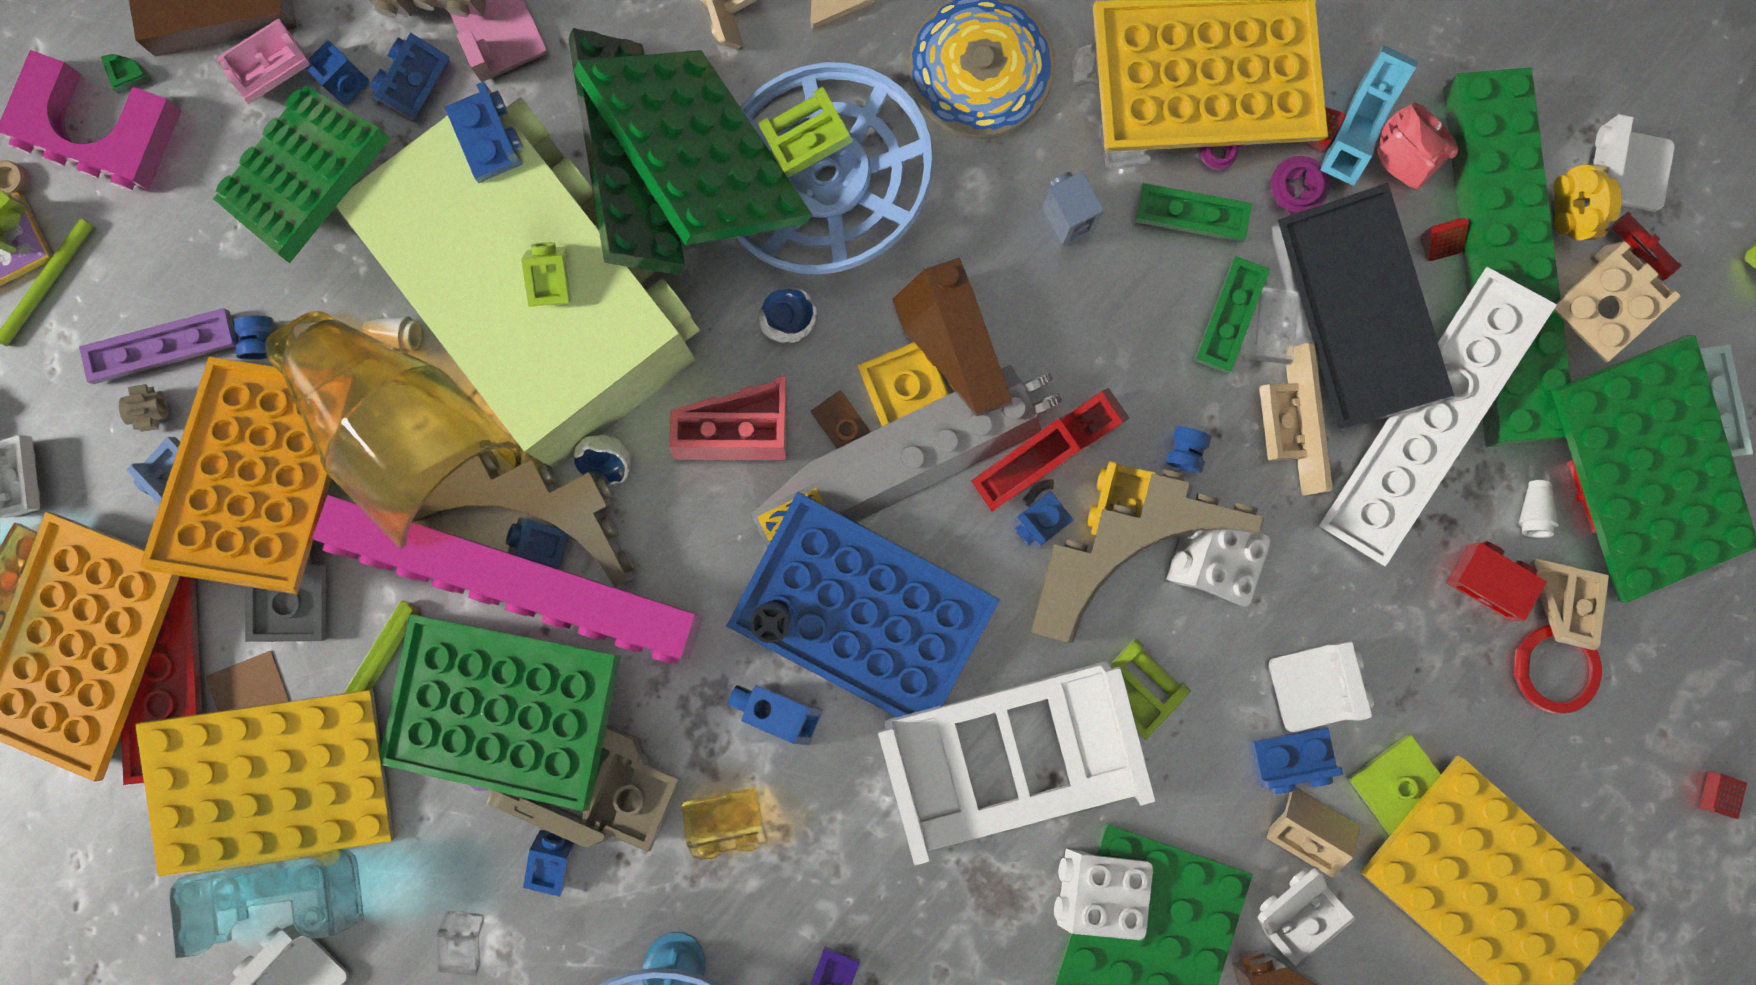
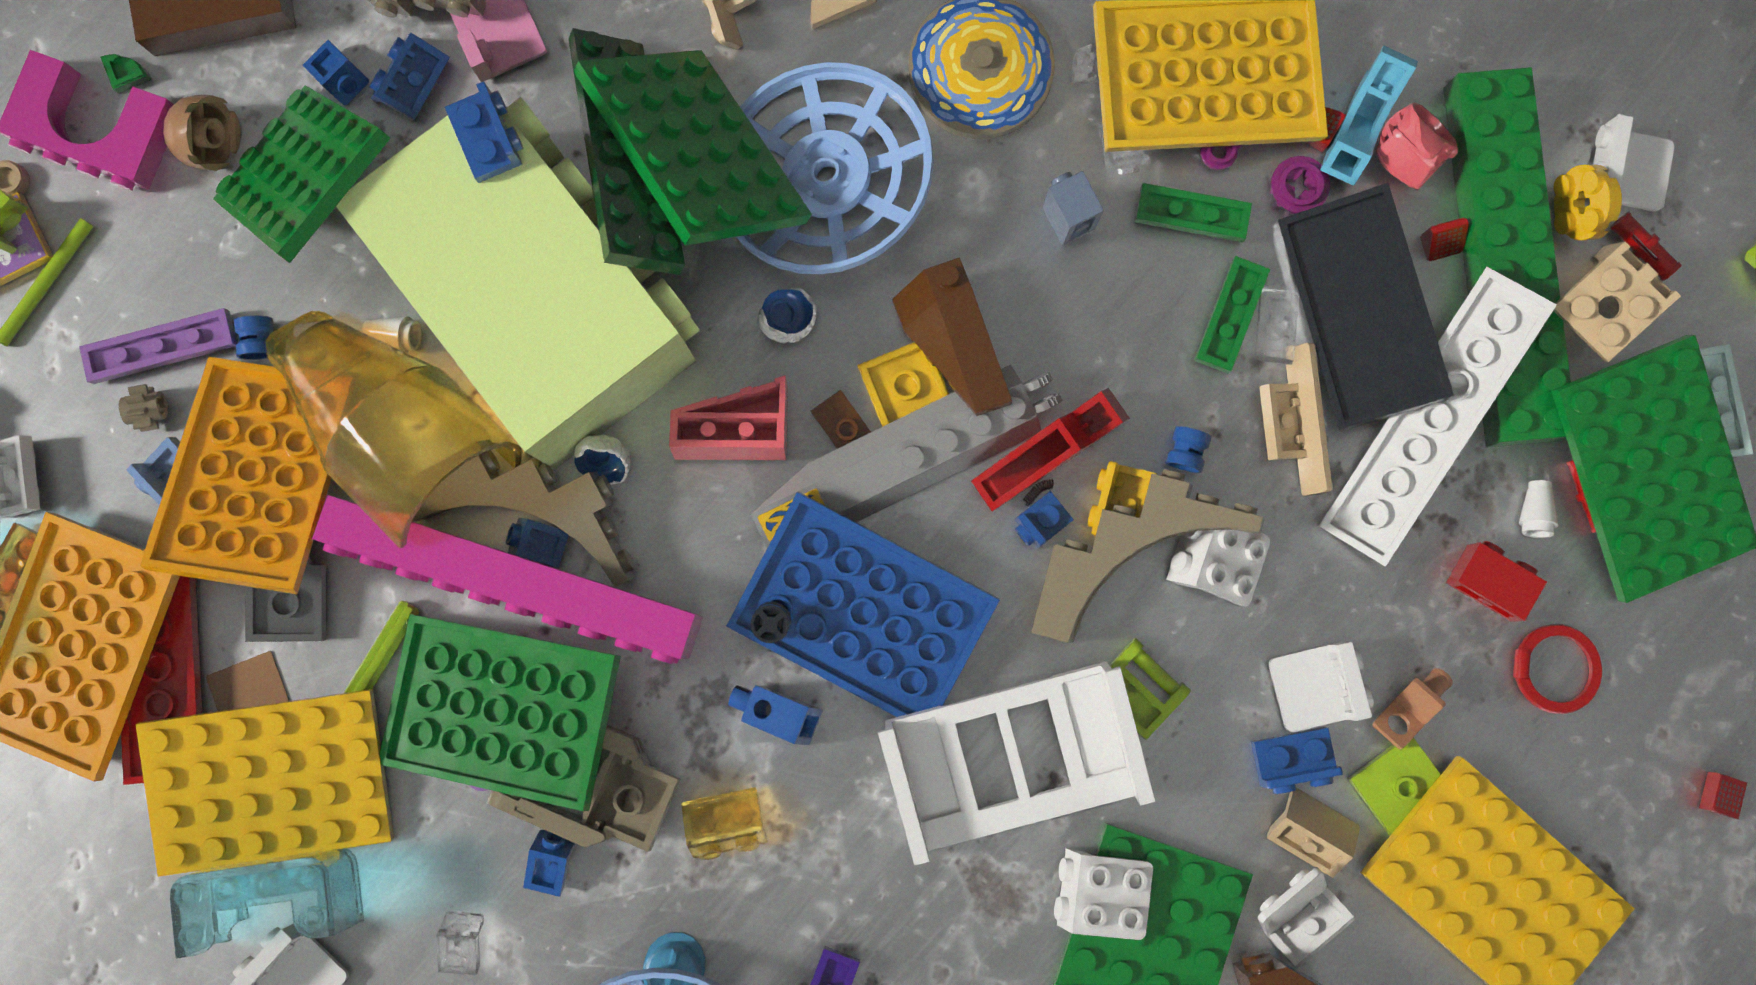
(202, 132): none -> medium nougat cylinder
(263, 61): bright pink hinge -> none
(546, 274): lime bracket -> none
(809, 140): lime plate -> none
(1416, 706): none -> nougat bracket
(1573, 602): tan wing -> none

